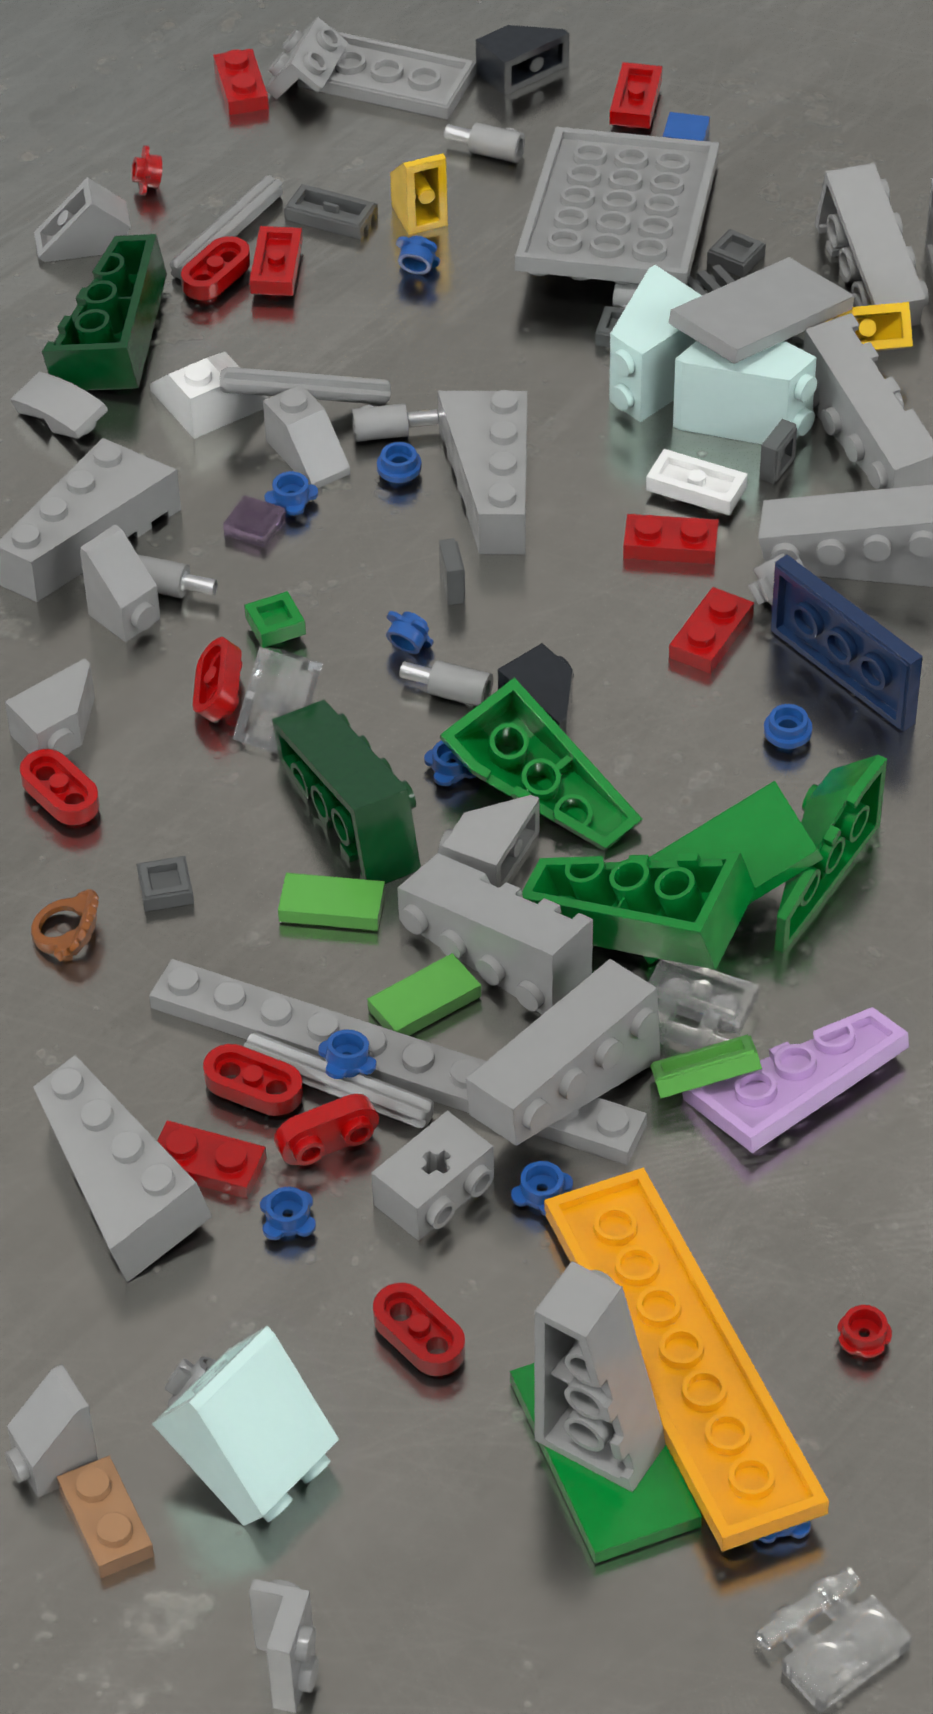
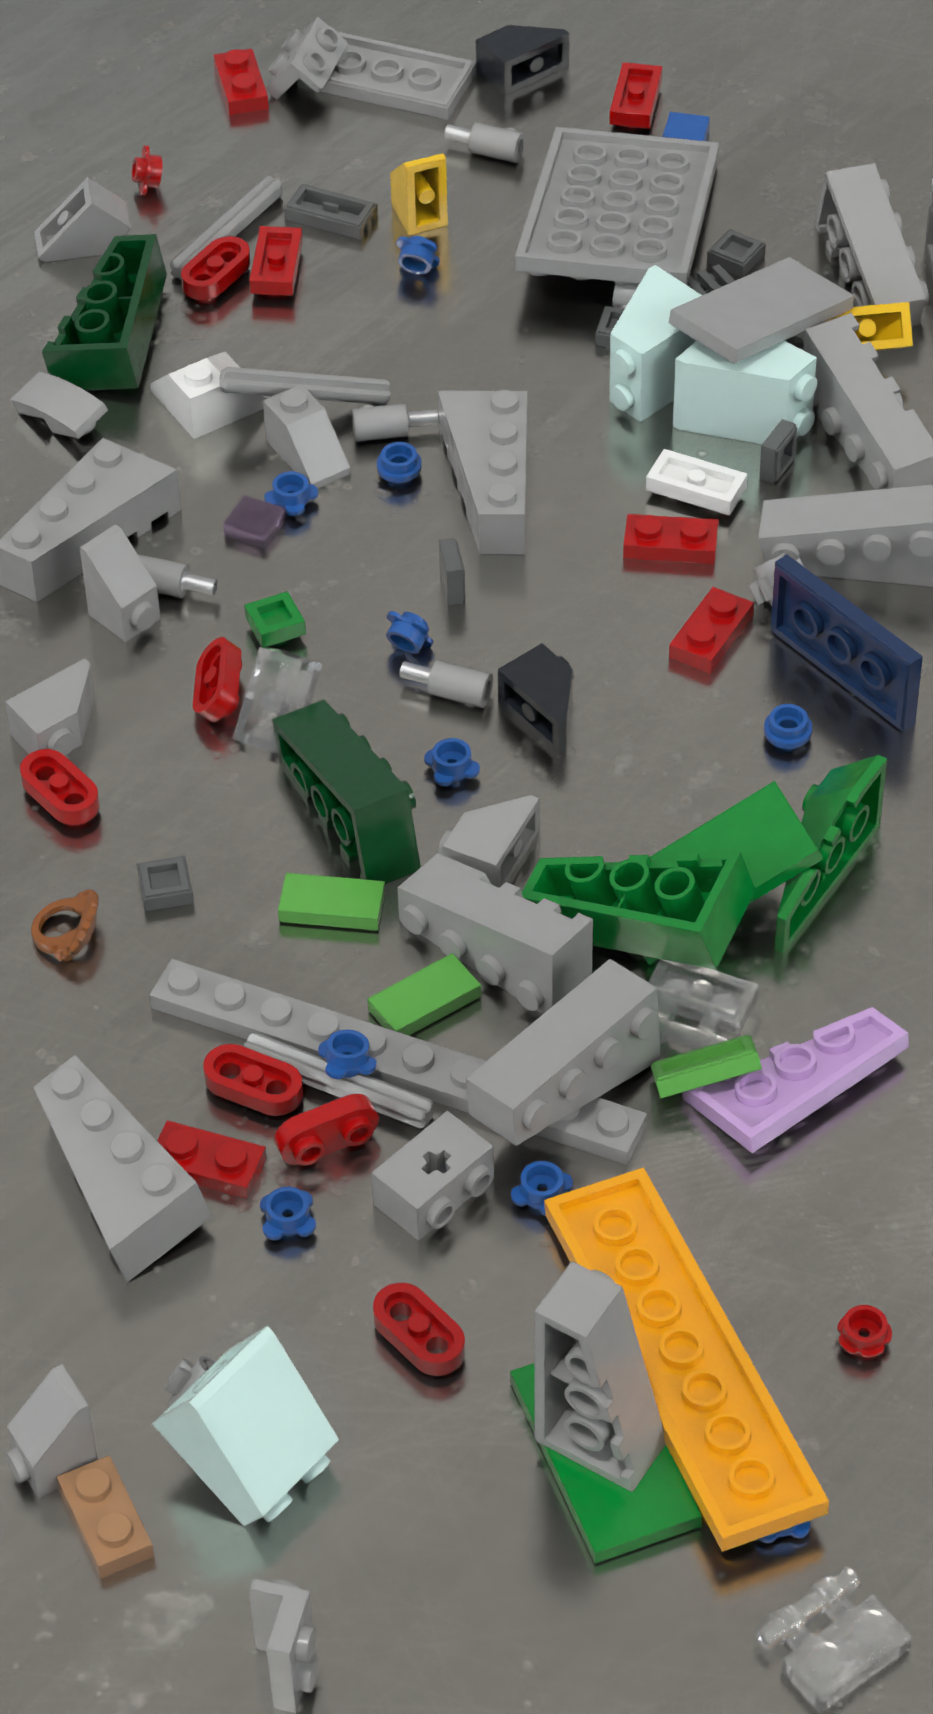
(526, 753): green wedge -> none

